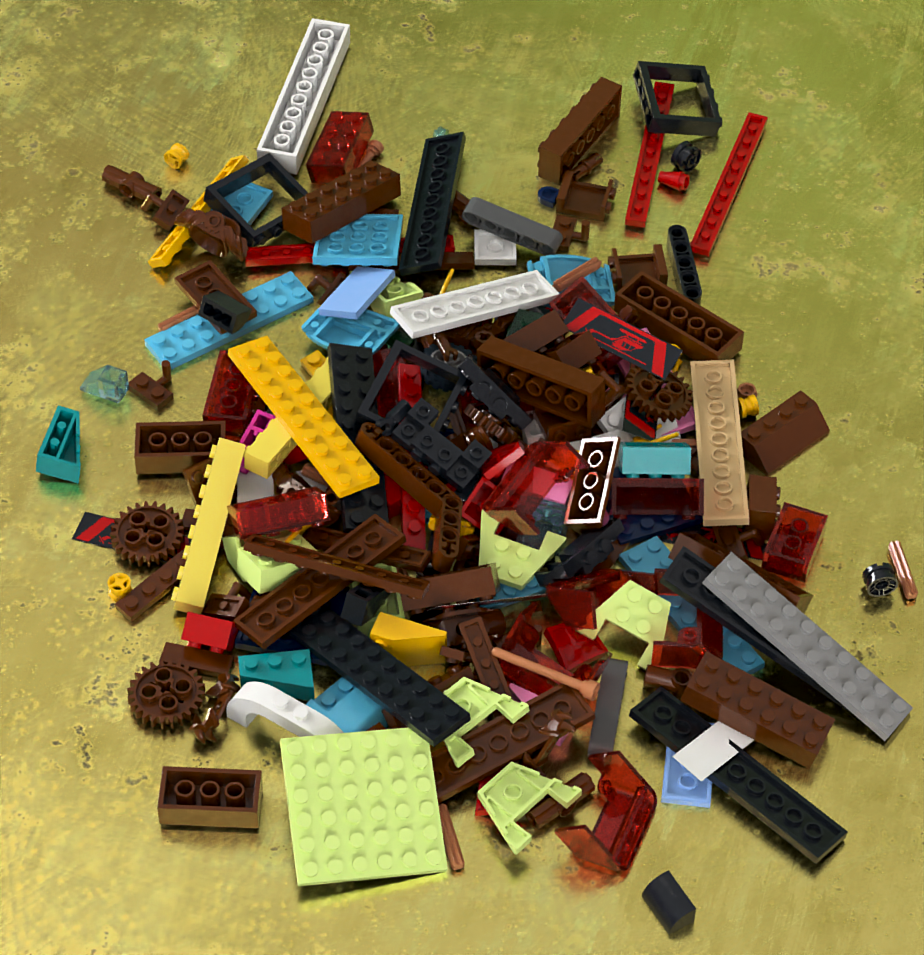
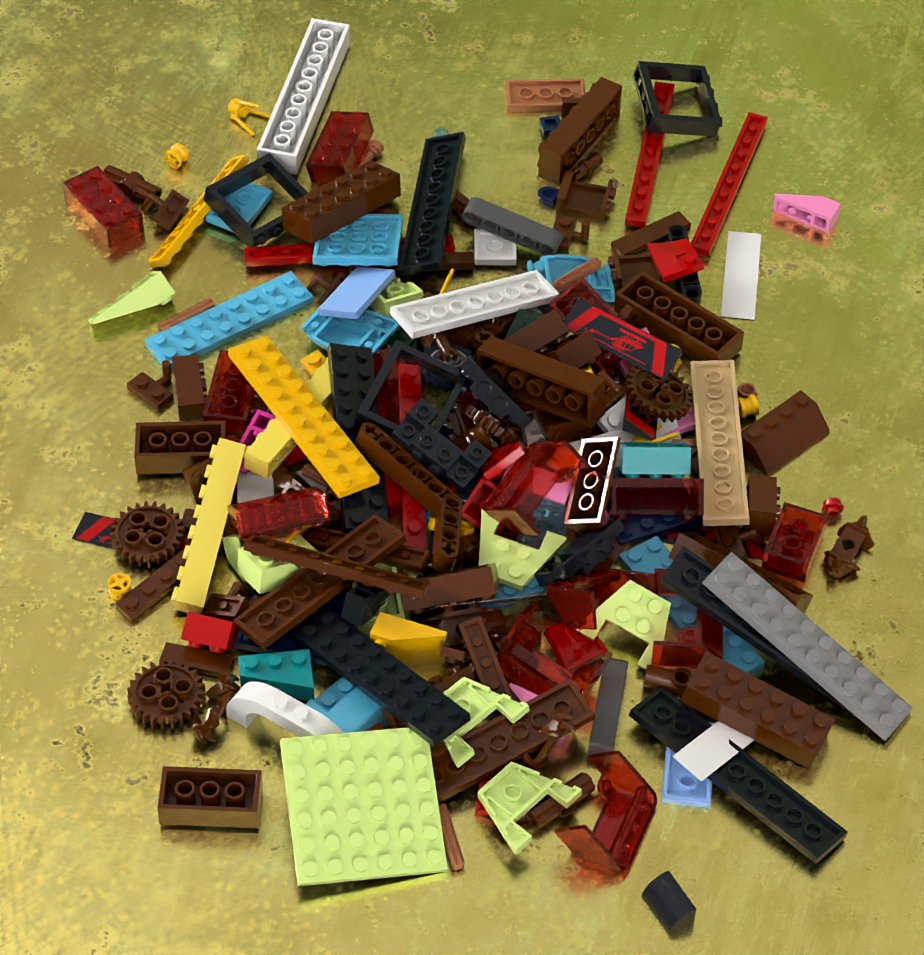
(61, 446): teal wedge -> none
(103, 206): none -> clear red brick
(107, 383): clear light blue slope -> none
(146, 293): none -> yellowish green wedge
(189, 386): none -> reddish brown brick
(205, 280): reddish brown plate -> none
(214, 232): reddish brown piece -> none
(224, 311): black brick -> none
(240, 108): none -> yellow plant
(394, 417): black bar -> none
(541, 94): none -> nougat tile
(549, 123): none -> dark blue plate
(567, 104): none -> reddish brown tile
(587, 688): nougat piece -> none
(652, 233): none -> reddish brown tile
(675, 180): red cone -> none
(675, 259): none -> red plate
(686, 156): black wheel -> none
(741, 275): none -> white sticker
(808, 209): none -> bright pink slope
(832, 507): none -> red plate
(838, 560): none -> reddish brown piece
(880, 579): black wheel -> none
(903, 569): nougat axle -> none

